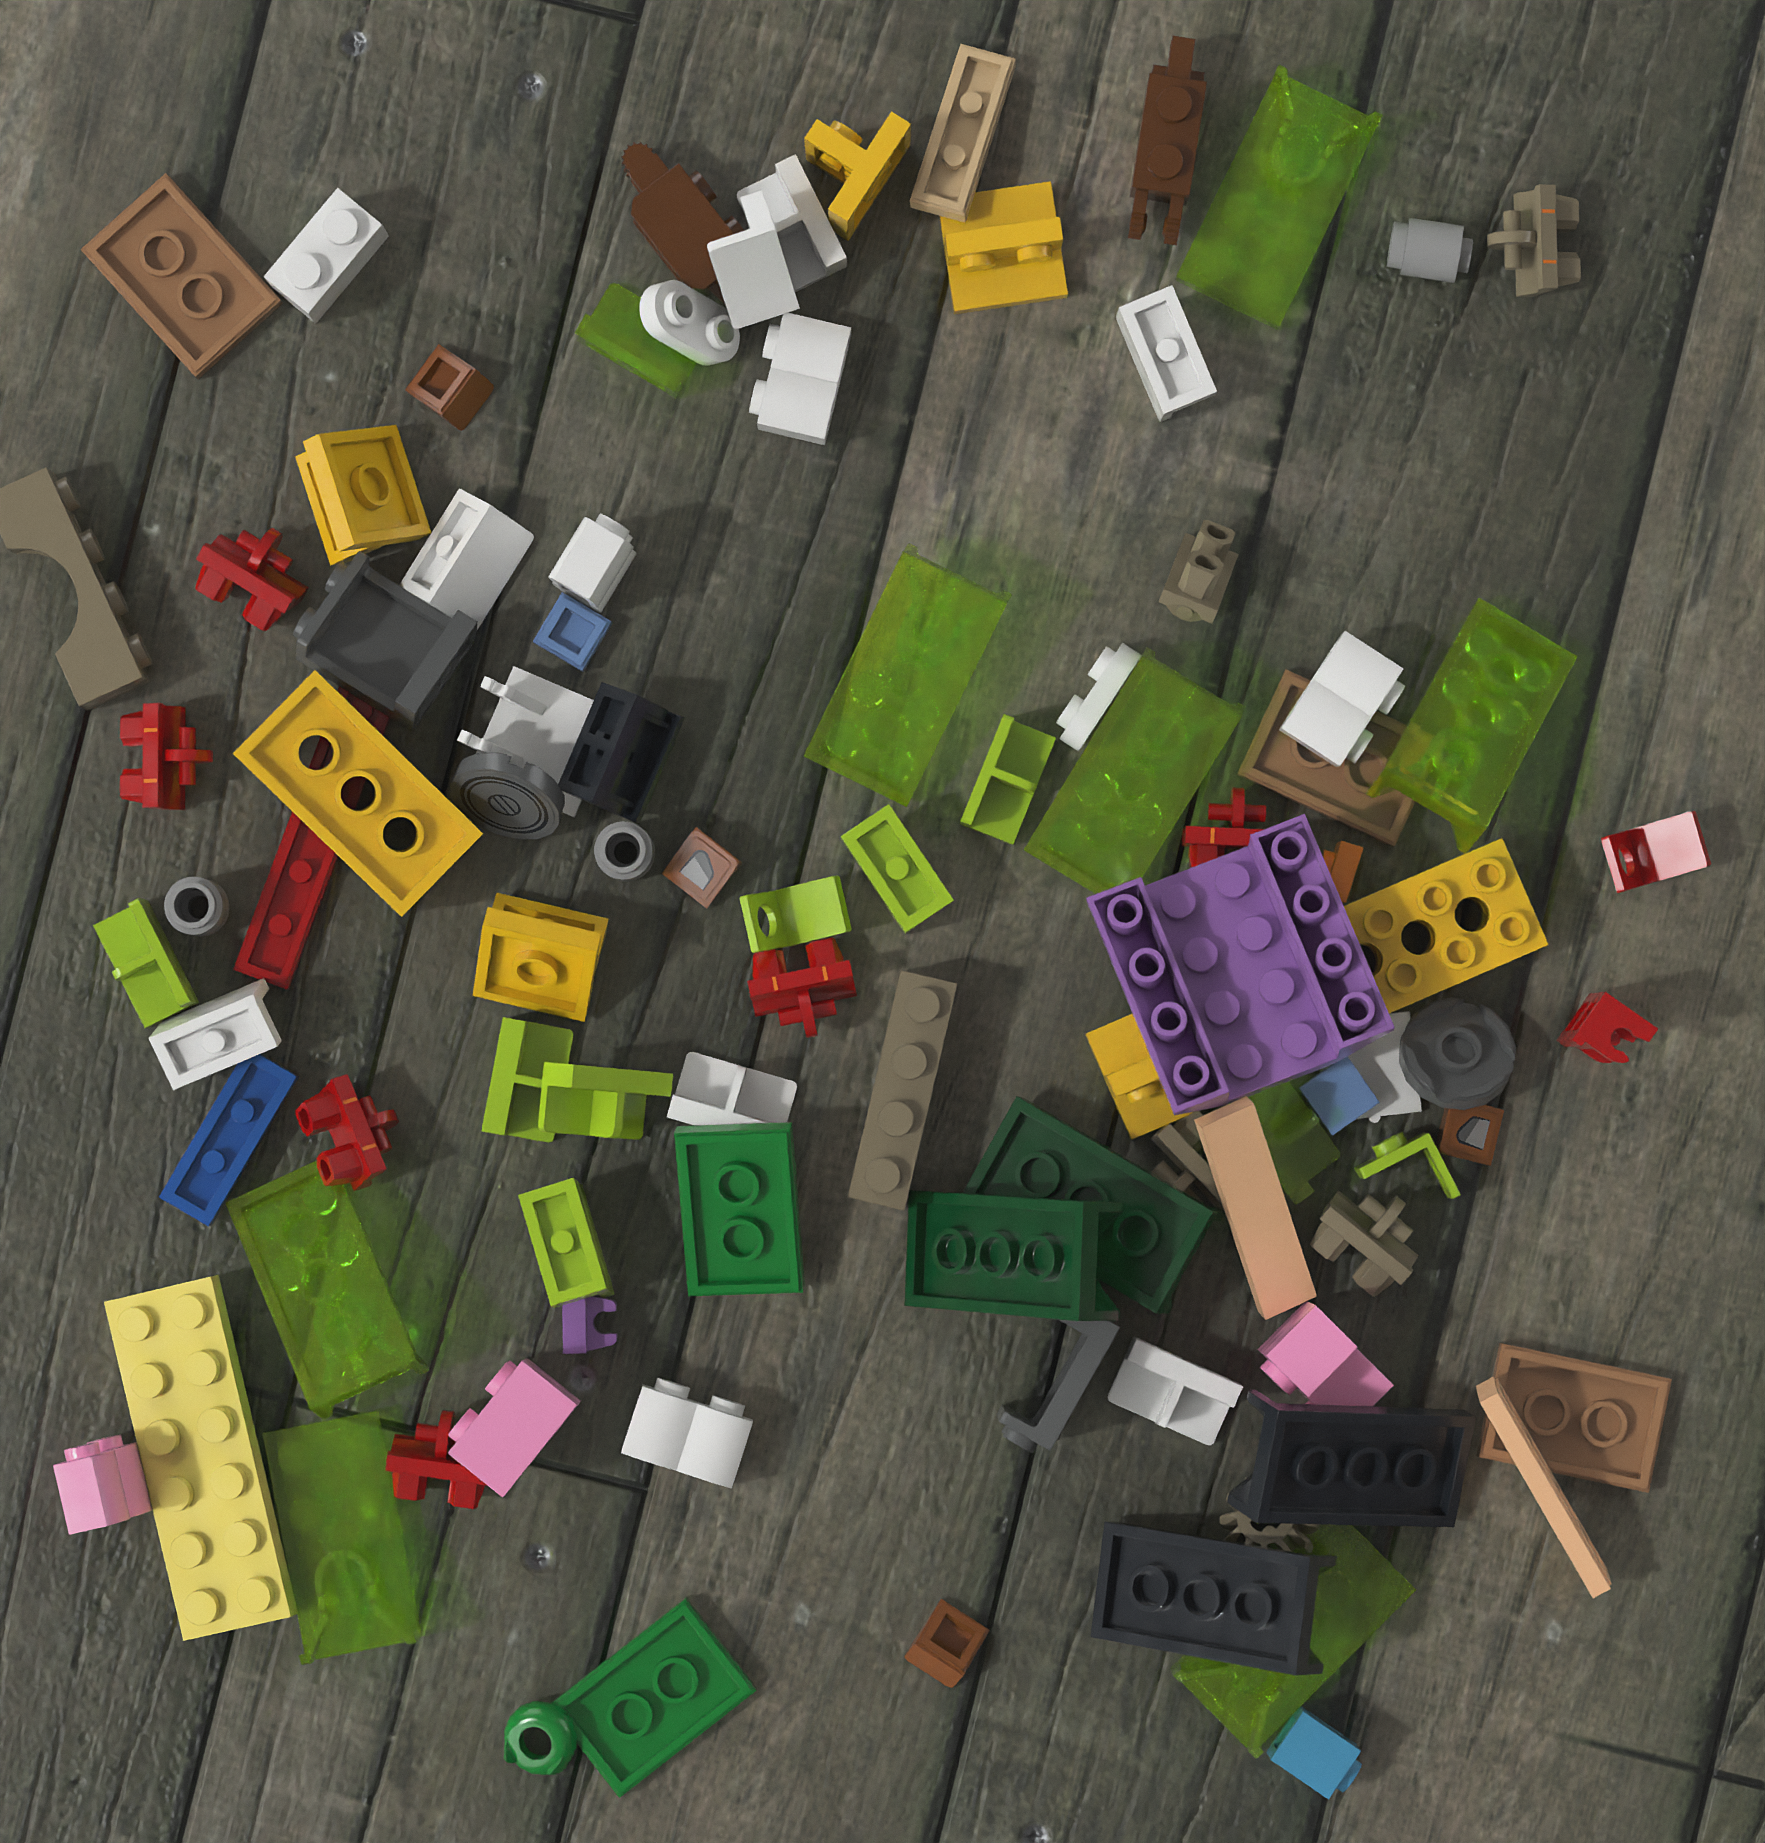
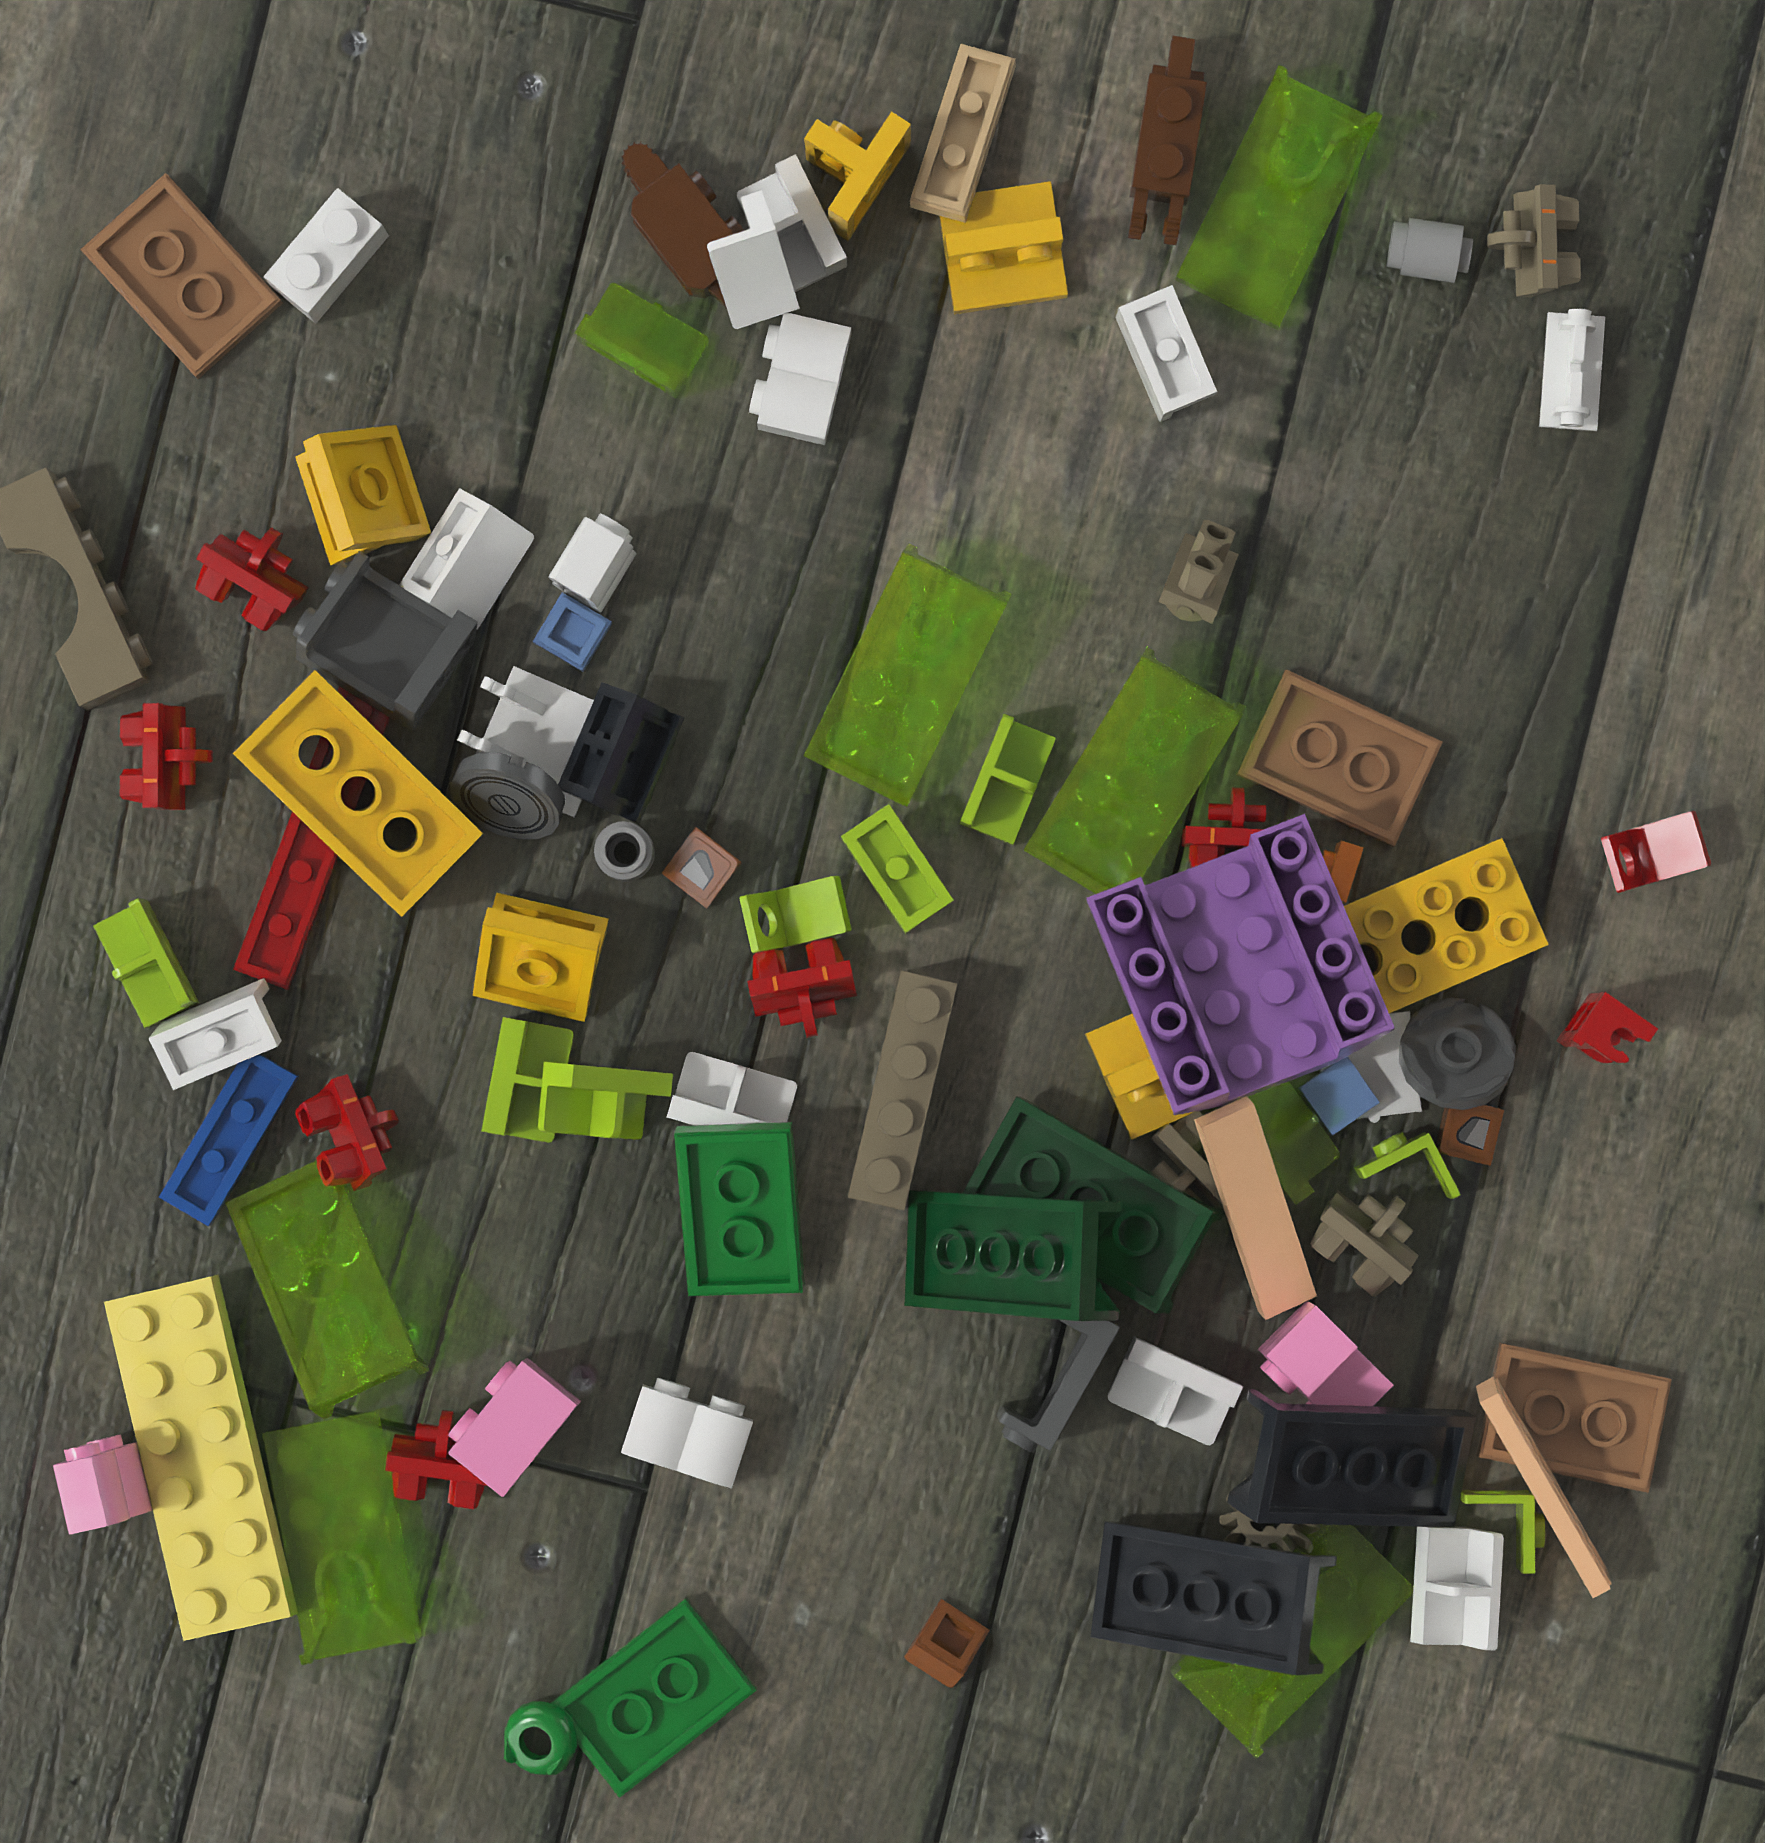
(179, 901): light grey brick -> none
(450, 387): dark orange slope -> none
(566, 1243): lime panel -> none
(579, 1327): medium lavender tile -> none
(698, 328): white plate -> none
(1083, 715): white plate -> none
(1315, 1753): dark azure brick -> none
(1342, 700): white brick -> none
(1457, 1587): none -> white panel
(1476, 721): clear neon green plate -> none
(1529, 1525): none -> lime bracket
(1572, 370): none -> white hinge

